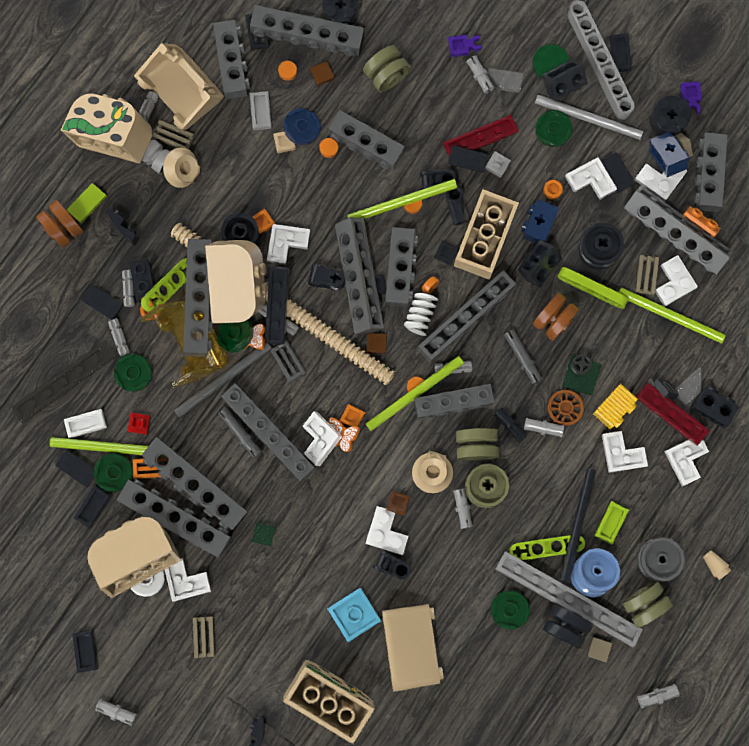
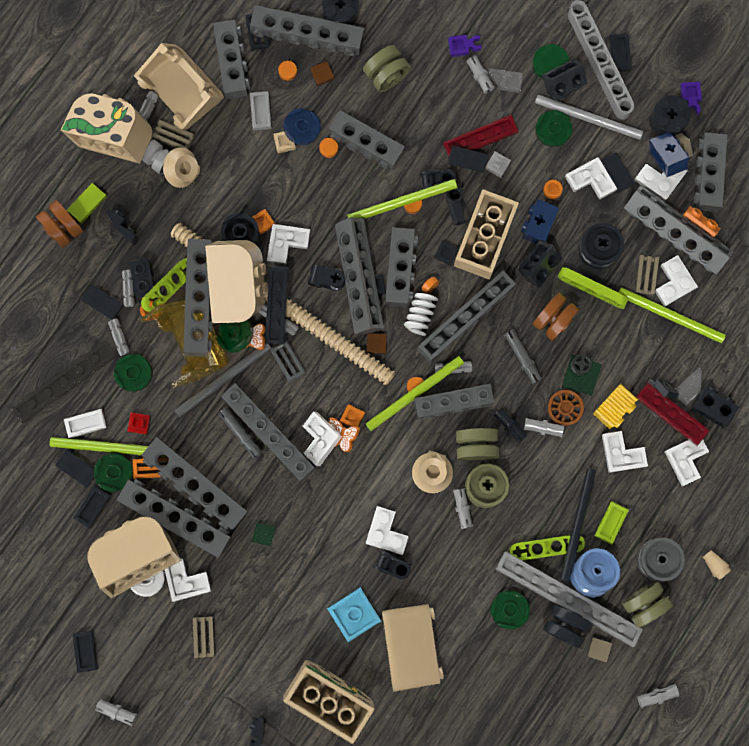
(398, 503): reddish brown tile -> none

